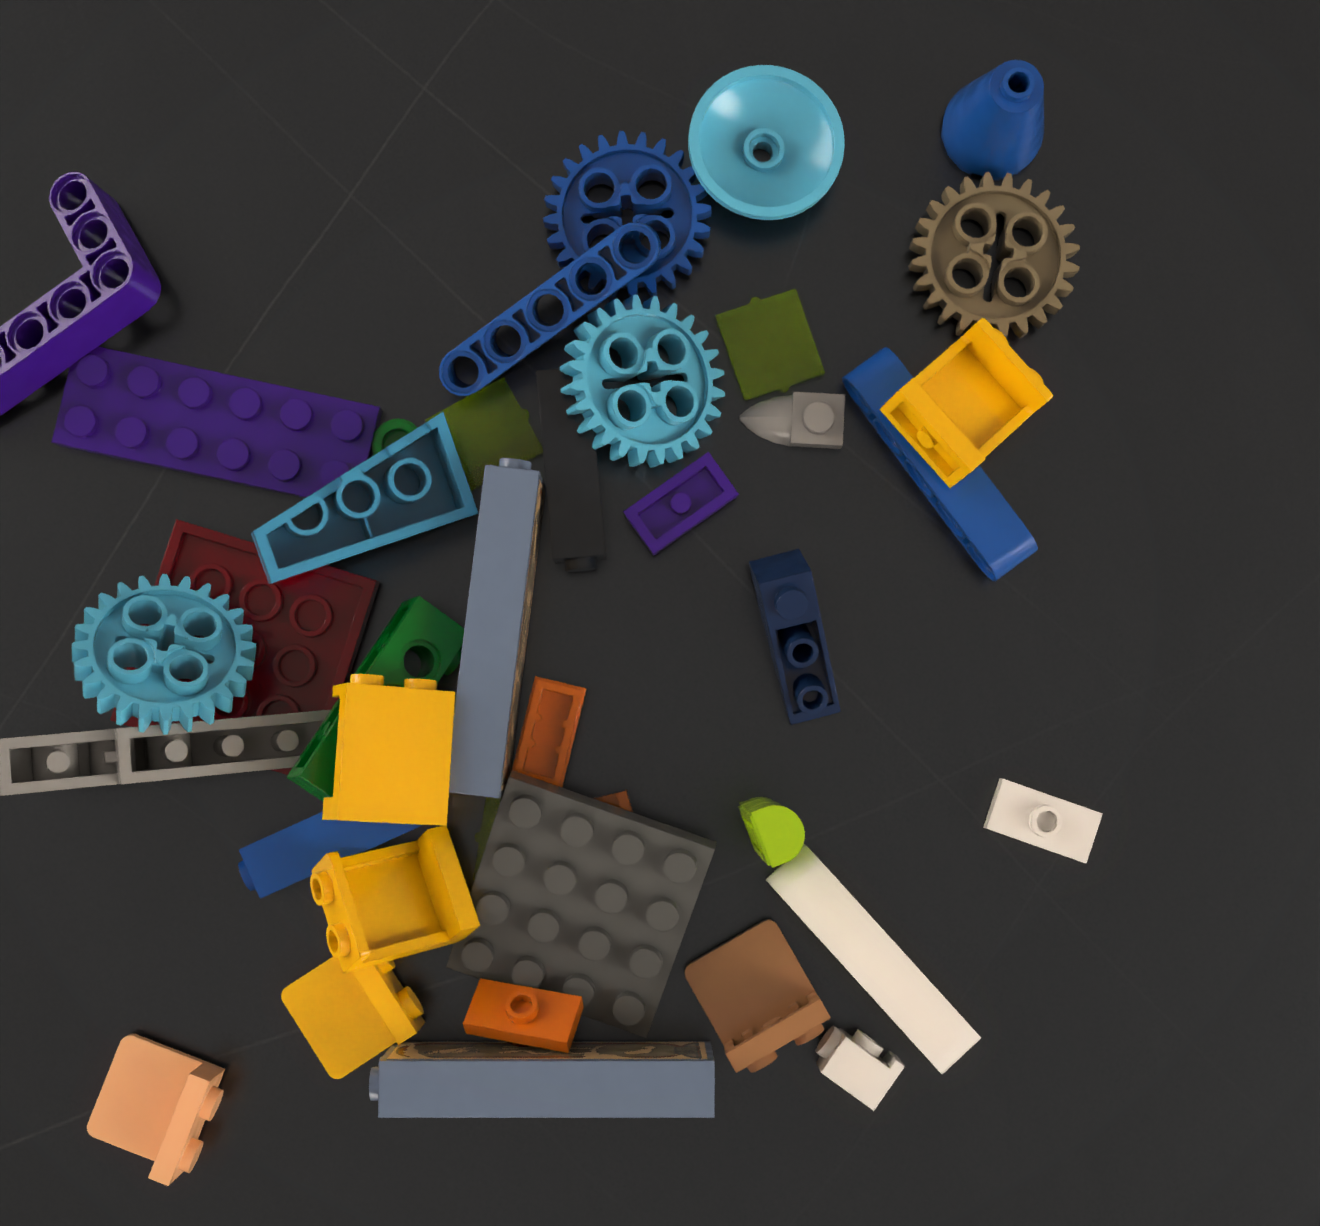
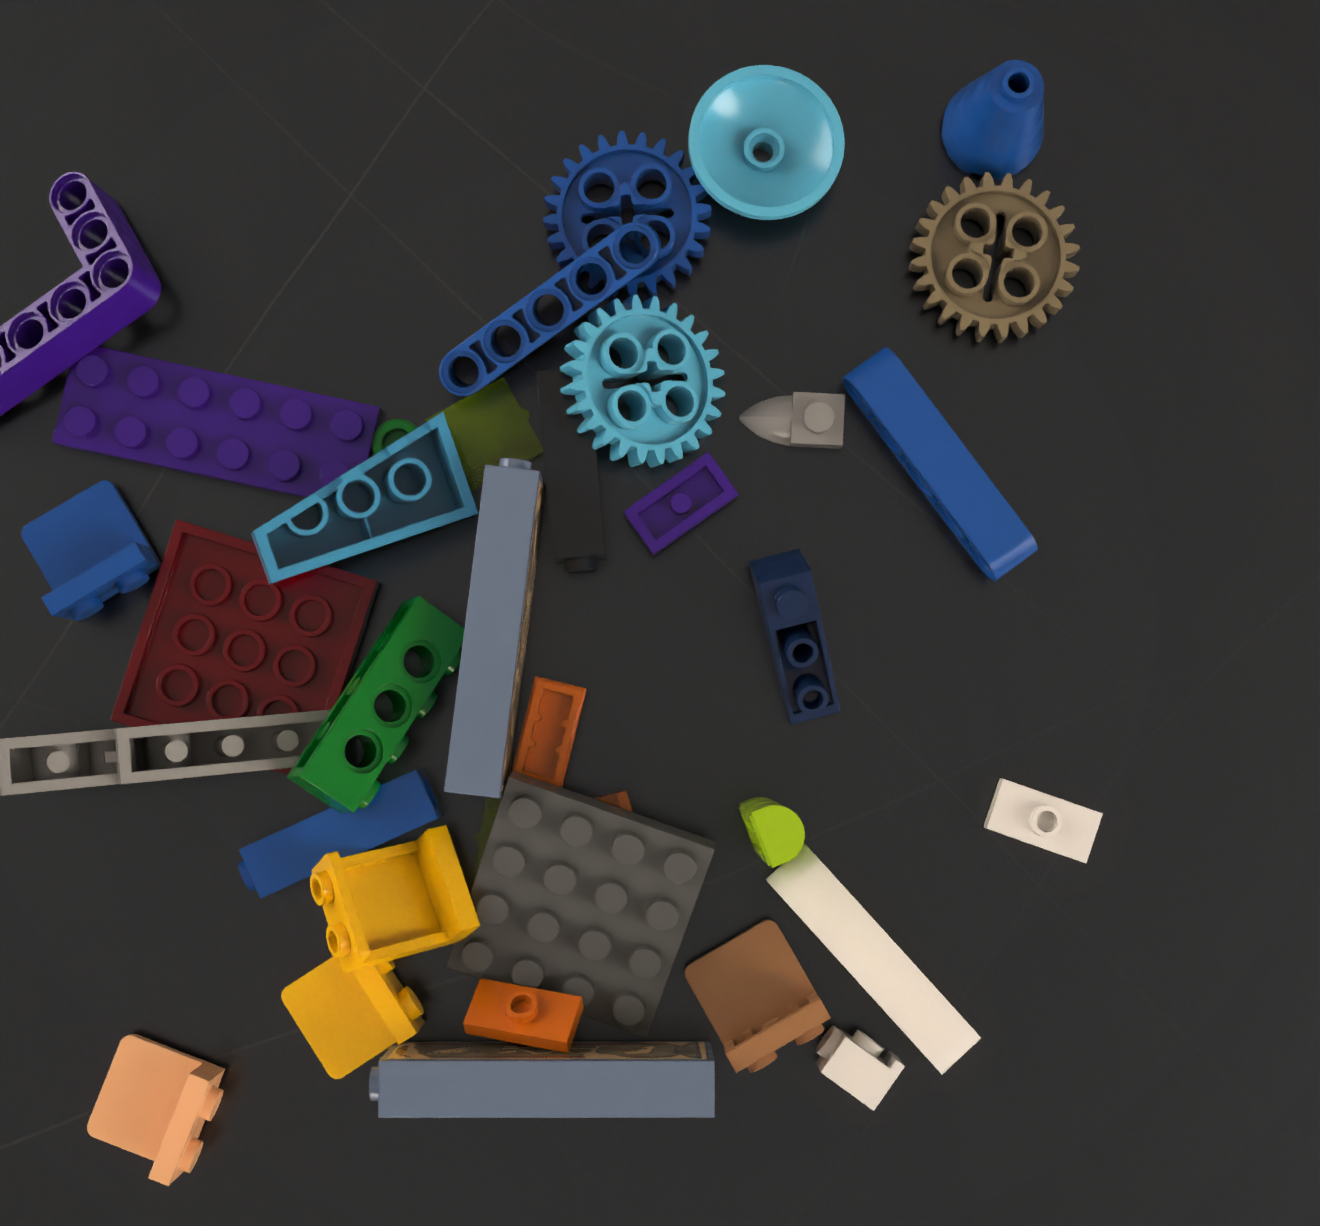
(89, 551): none -> blue bracket
(163, 653): medium azure gear -> none
(392, 752): yellow panel -> none
(769, 344): clear neon green piece -> none
(966, 402): yellow panel -> none

